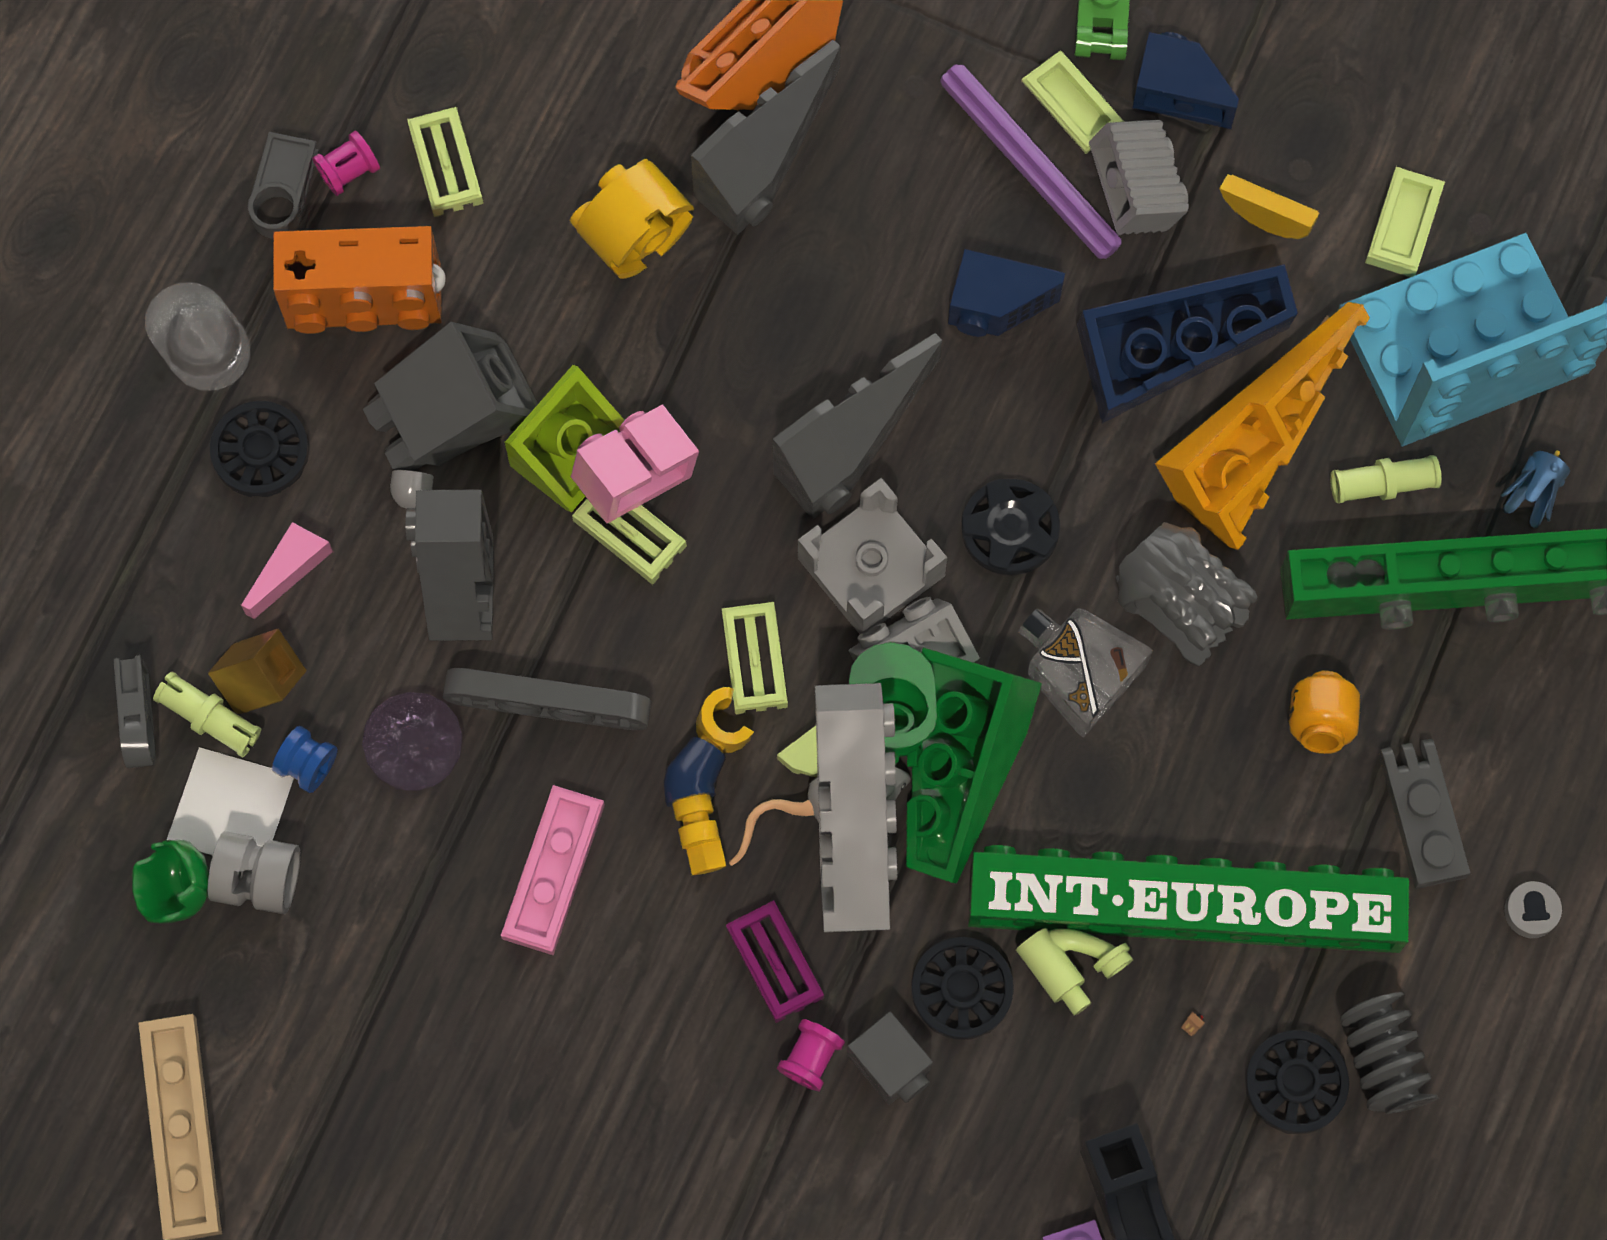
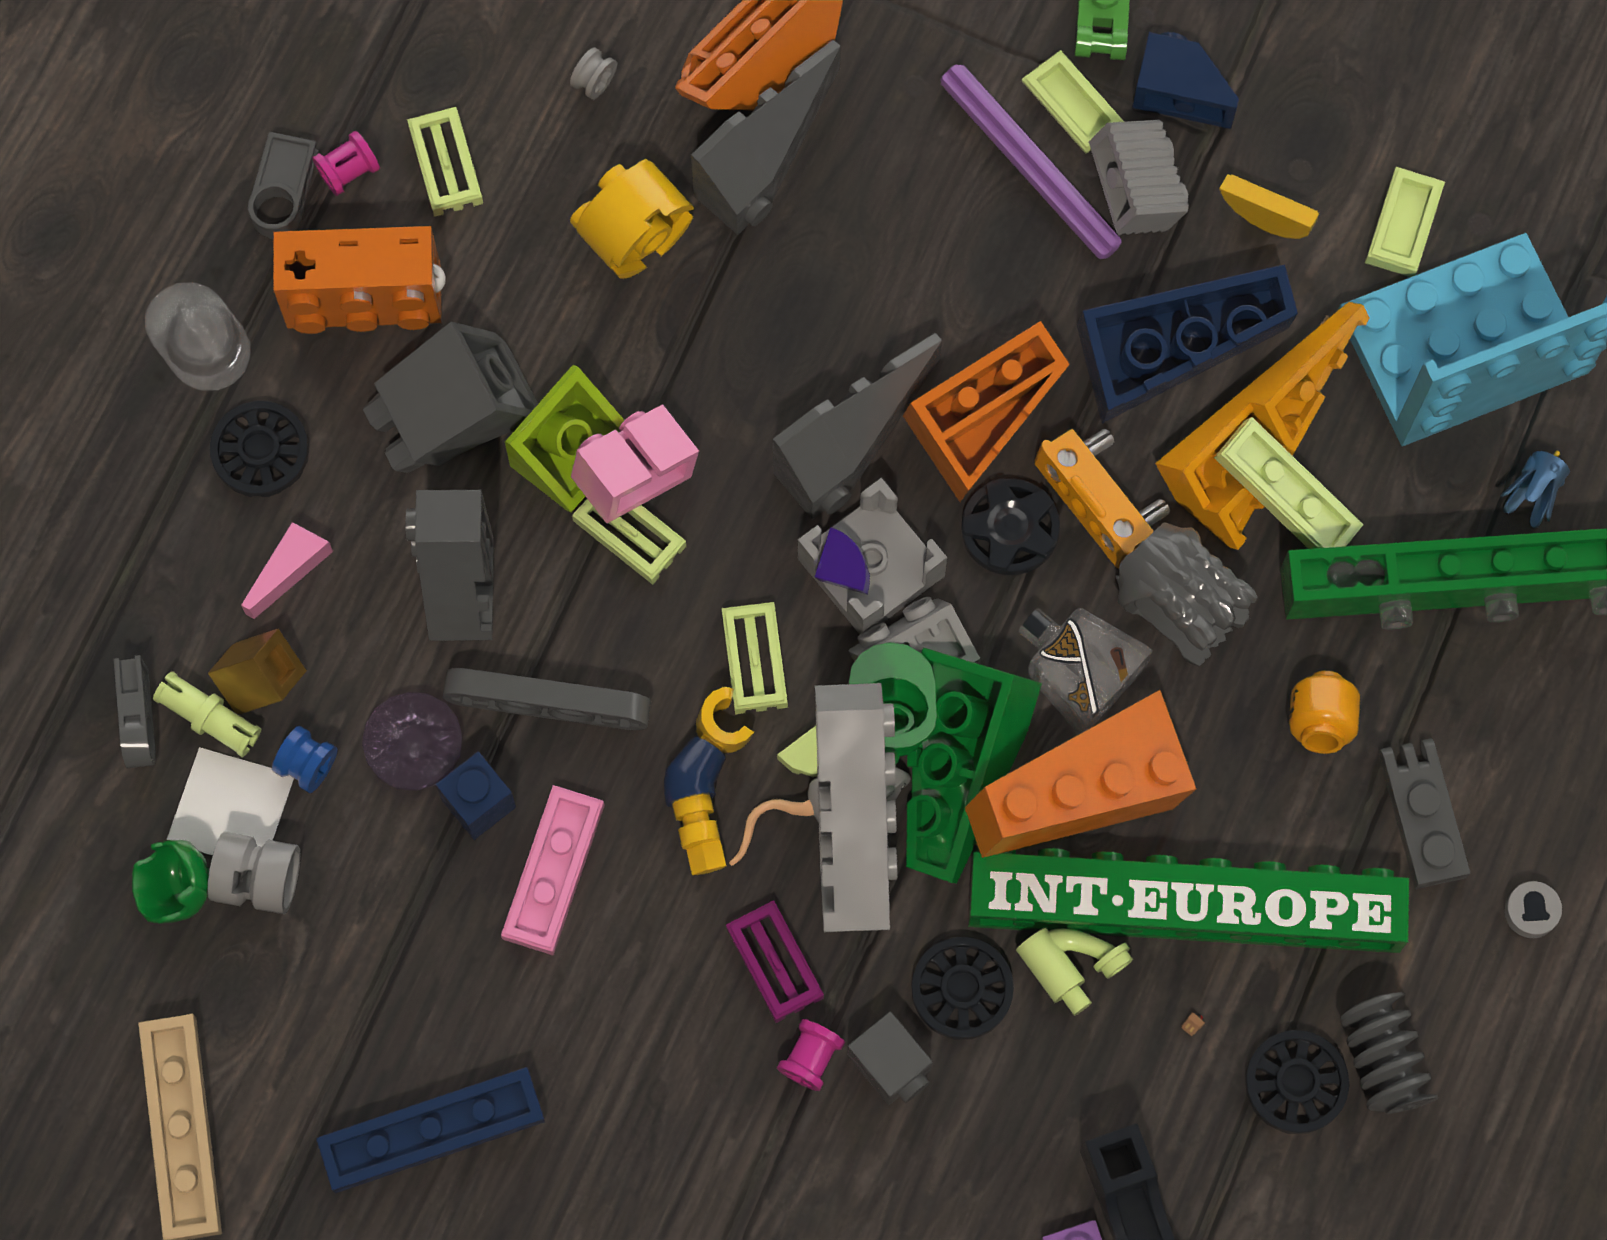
(404, 486): light grey hinge -> none
(430, 1130): none -> dark blue plate
(476, 795): none -> dark blue brick
(593, 73): none -> light grey bush
(843, 563): none -> dark purple tile
(984, 405): none -> orange wedge
(1000, 293): dark blue slope -> none
(1092, 781): none -> orange wedge
(1094, 495): none -> light orange piece
(1287, 488): none -> yellowish green tile
(1385, 479): yellowish green pin -> none

